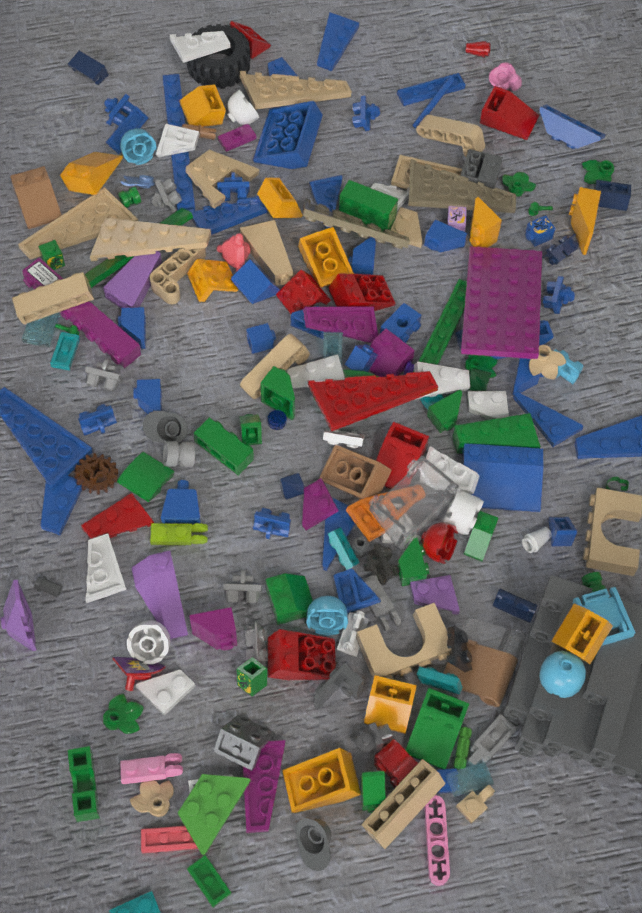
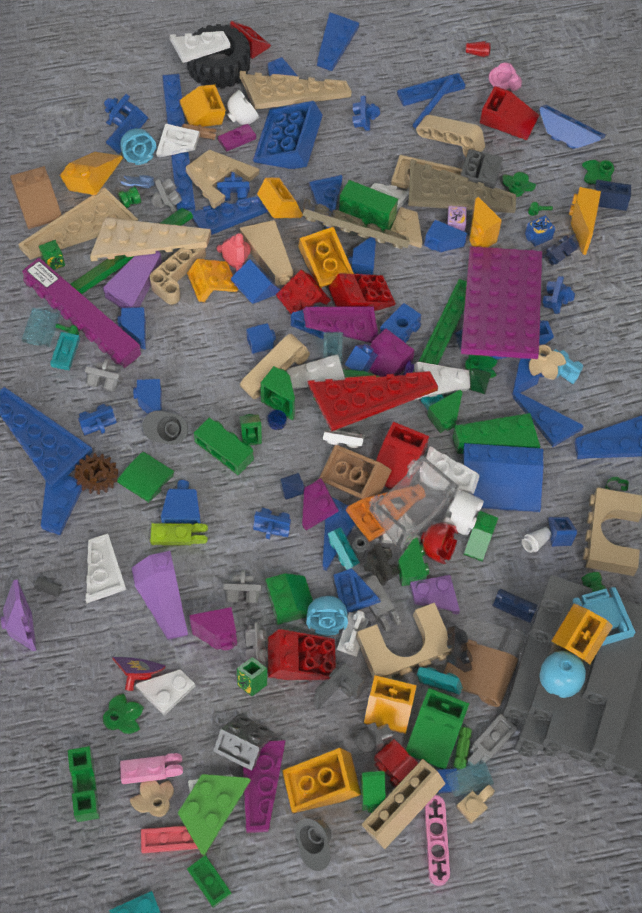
(52, 298): tan brick -> none
(88, 67): dark blue hinge -> none
(118, 518): red wing -> none
(148, 642): white cylinder -> none
(175, 453): light grey wheel -> none
(488, 404): white wing -> none

